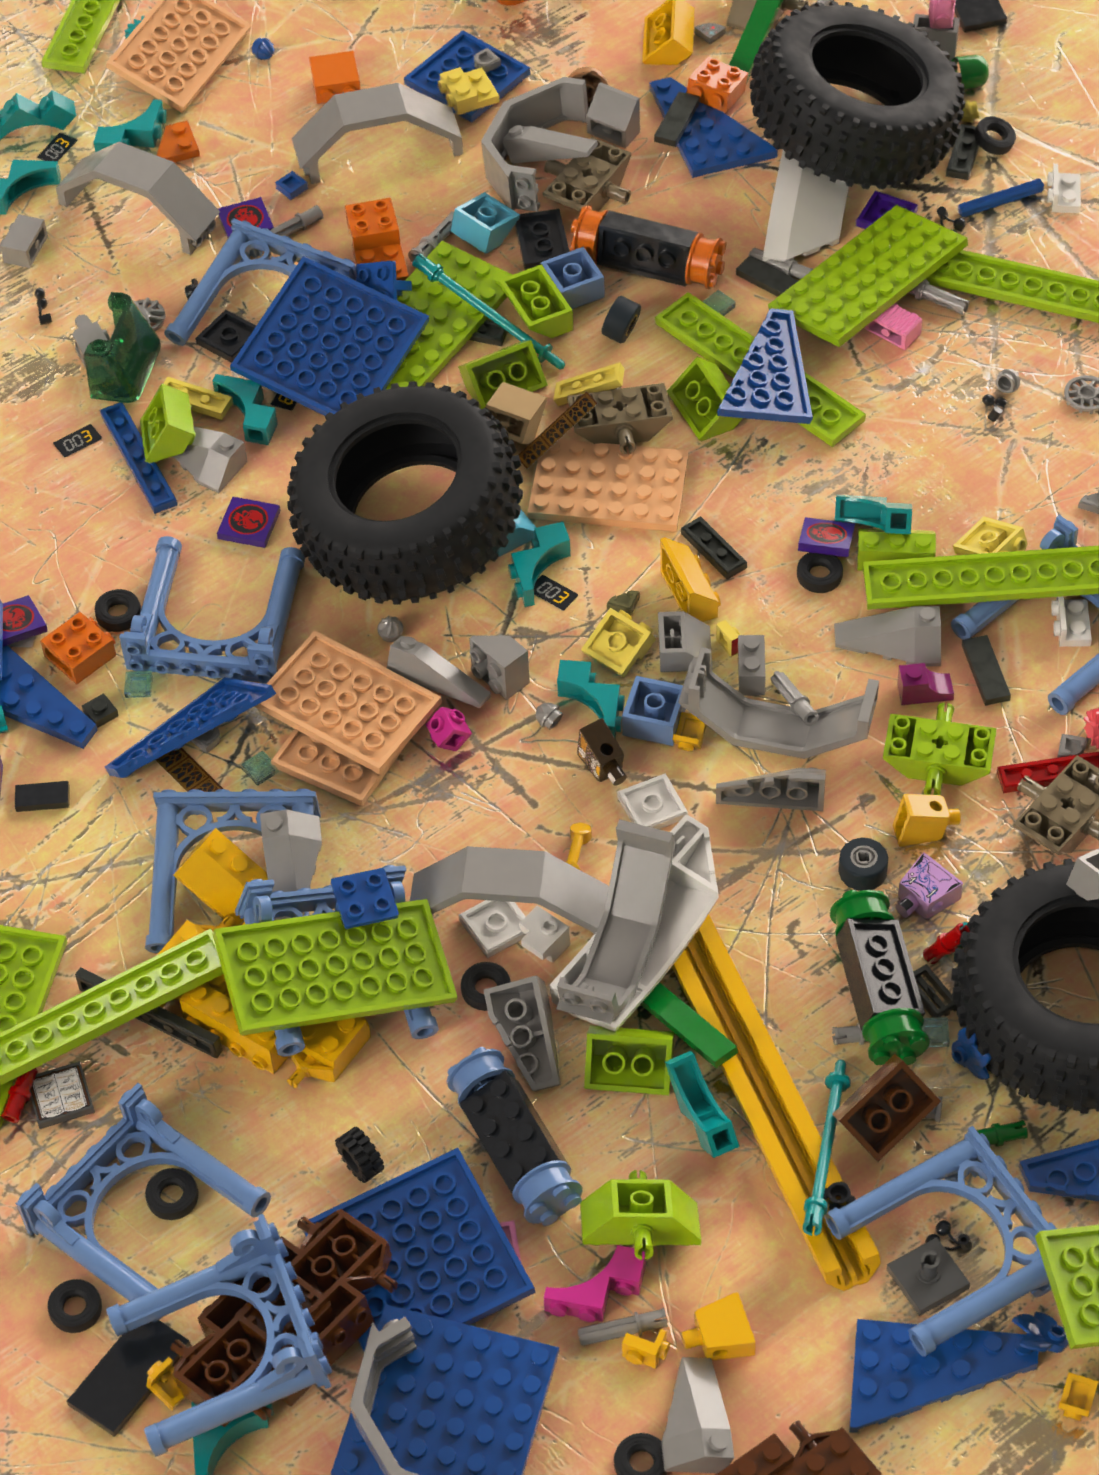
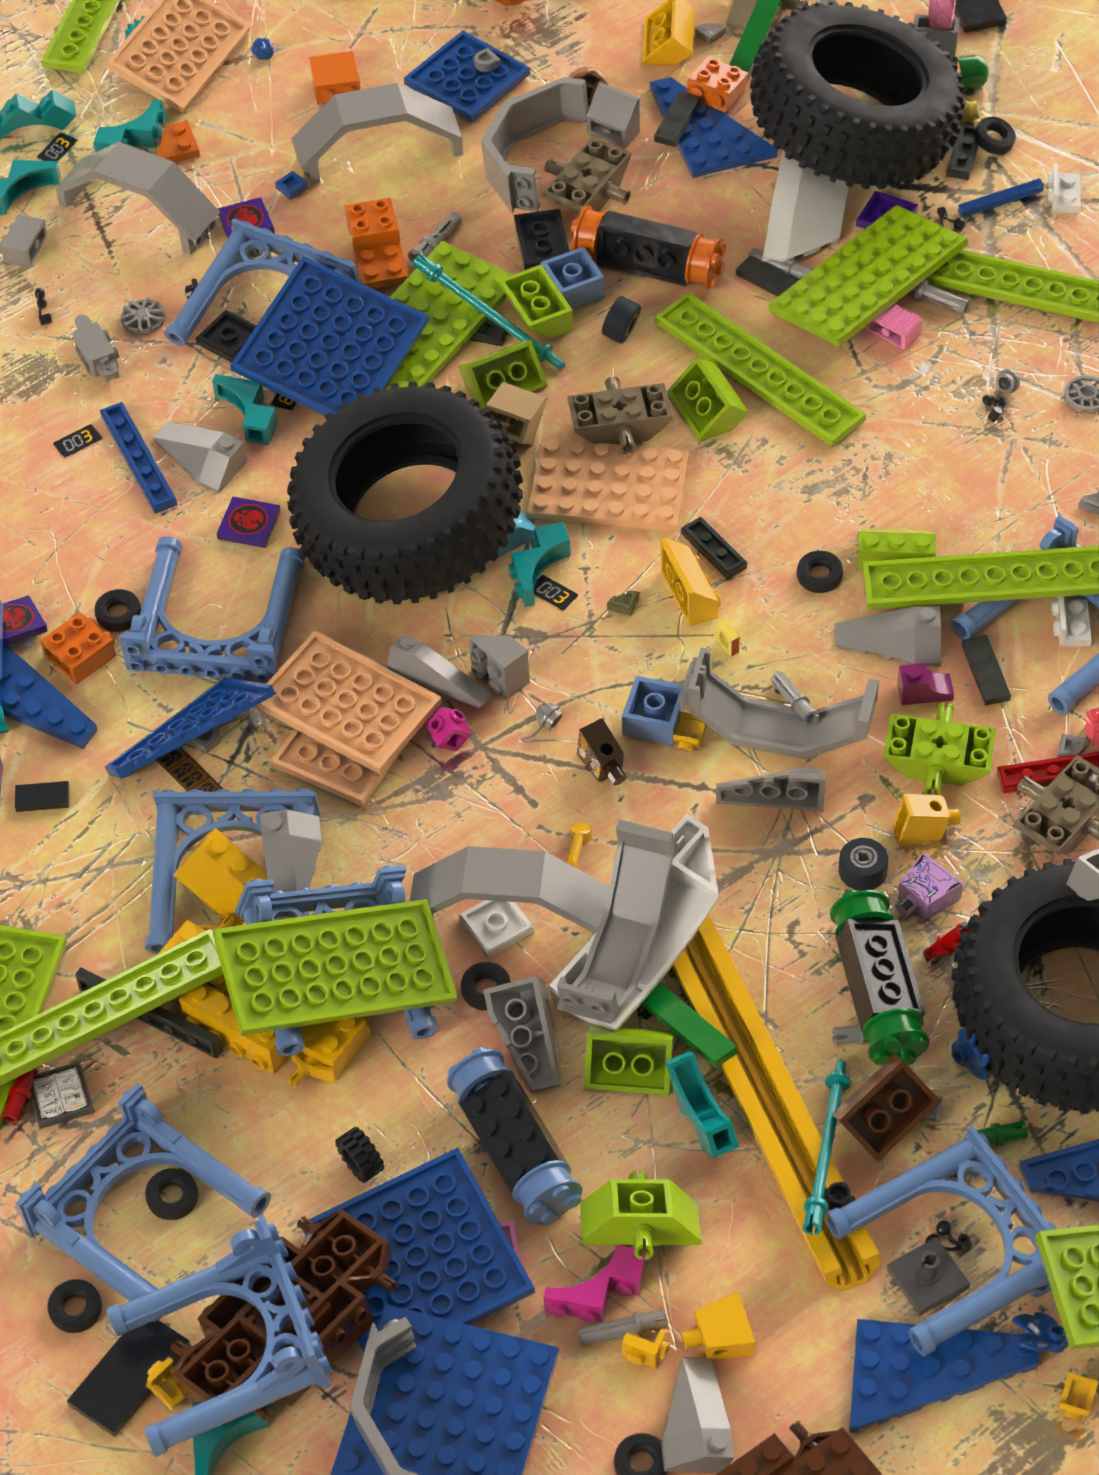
(100, 710): pearl dark grey plate -> none
(122, 366): clear green windscreen -> none
(138, 684): clear light blue tile -> none
(167, 424): lime slope -> none
(203, 399): light yellow plate -> none
(259, 768): clear light blue tile -> none
(299, 222): light grey axle -> none
(364, 898): blue bracket -> none
(382, 278): blue bracket -> none
(390, 629): light grey plate -> none
(467, 90): light yellow plate -> none
(483, 222): medium azure slope -> none
(541, 144): light grey wedge -> none
(544, 934): white brick -> none
(557, 430): sticker -> none
(579, 683): teal arch -> none
(594, 381): light yellow plate -> none
(619, 642): light yellow plate -> none
(652, 803): white tile -> none
(680, 640): light grey slope -> none
(720, 302): clear light blue tile -> none
(751, 665): light grey brick -> none
(771, 376): wing -> none
(826, 537): dark purple tile -> none
(874, 512): teal arch -> none
(937, 1030): clear light blue tile -> none
(939, 986): pearl dark grey tile -> none
(991, 537): light yellow plate -> none

